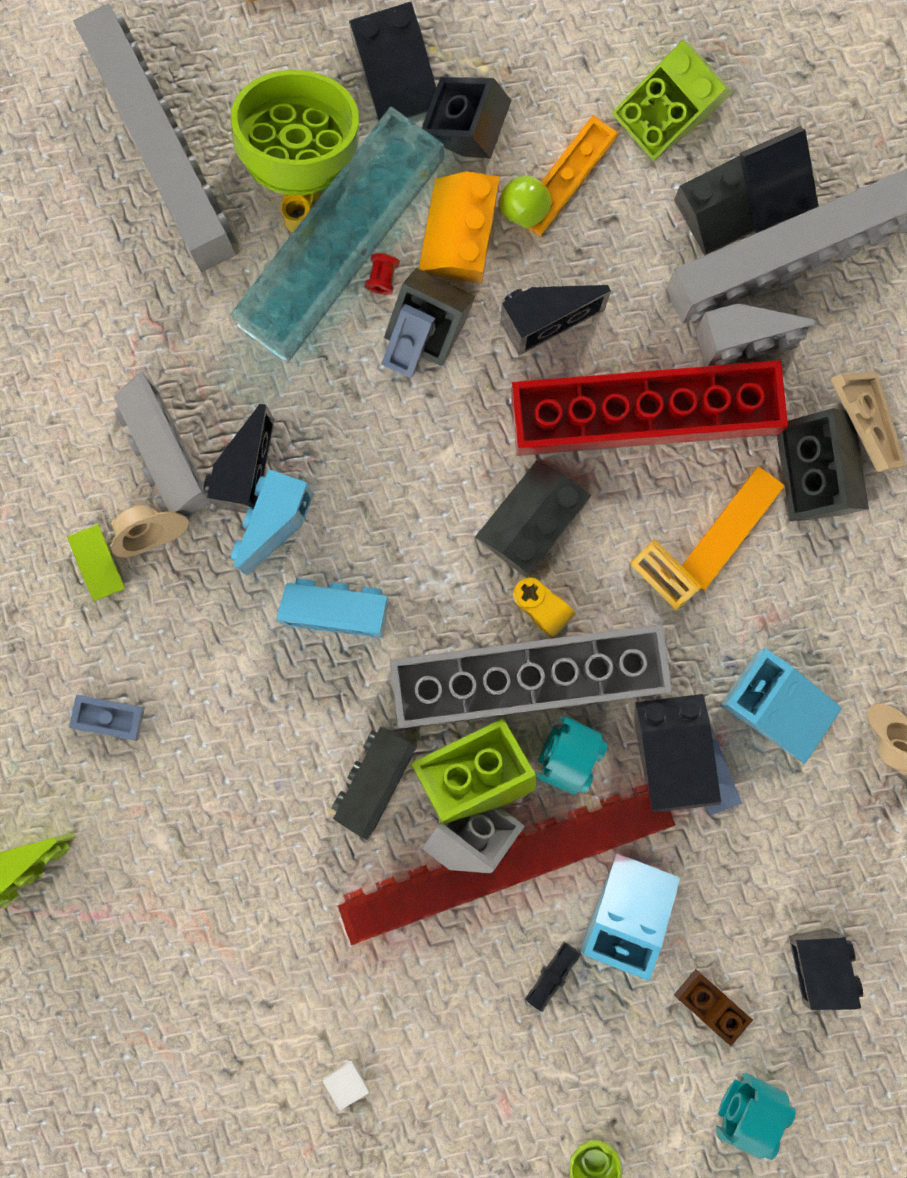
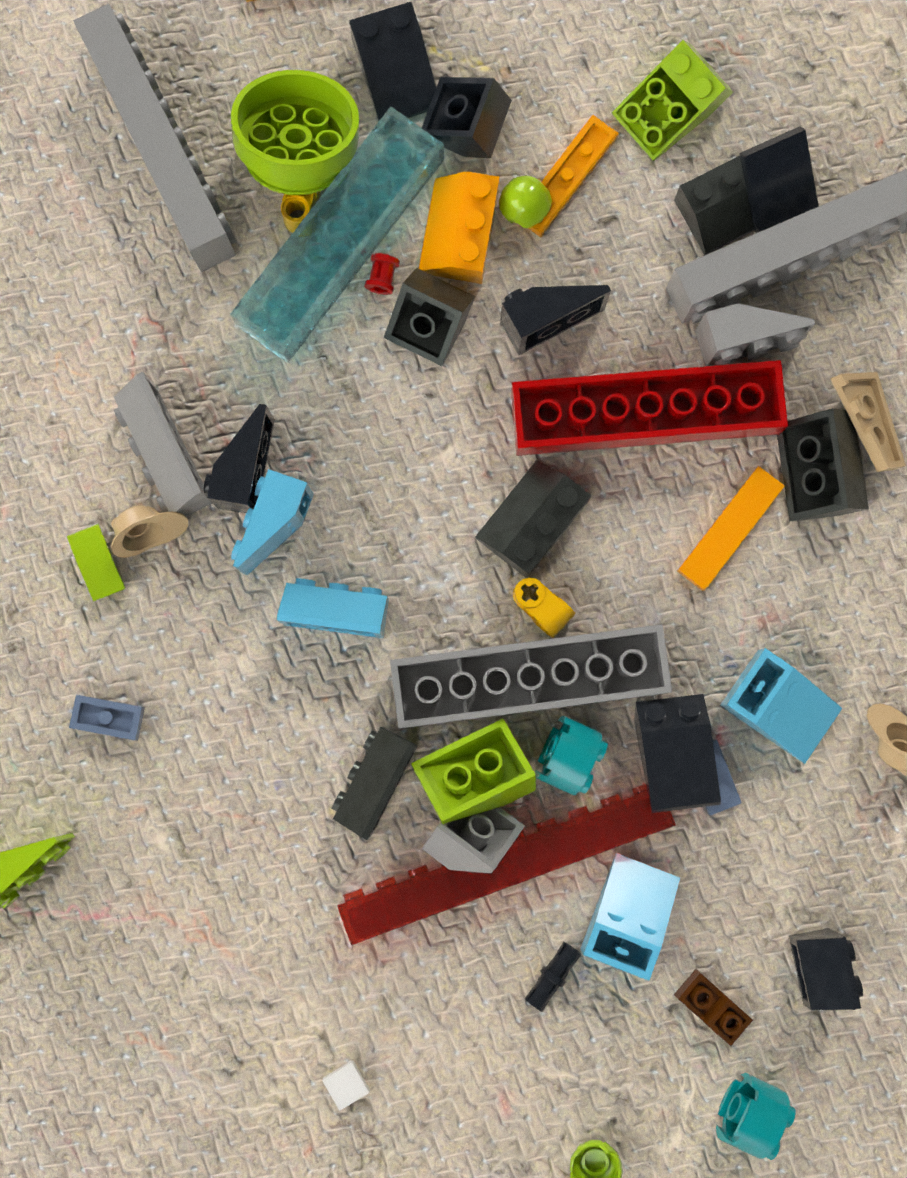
(408, 341): sand blue plate -> none
(673, 565): yellow tile -> none

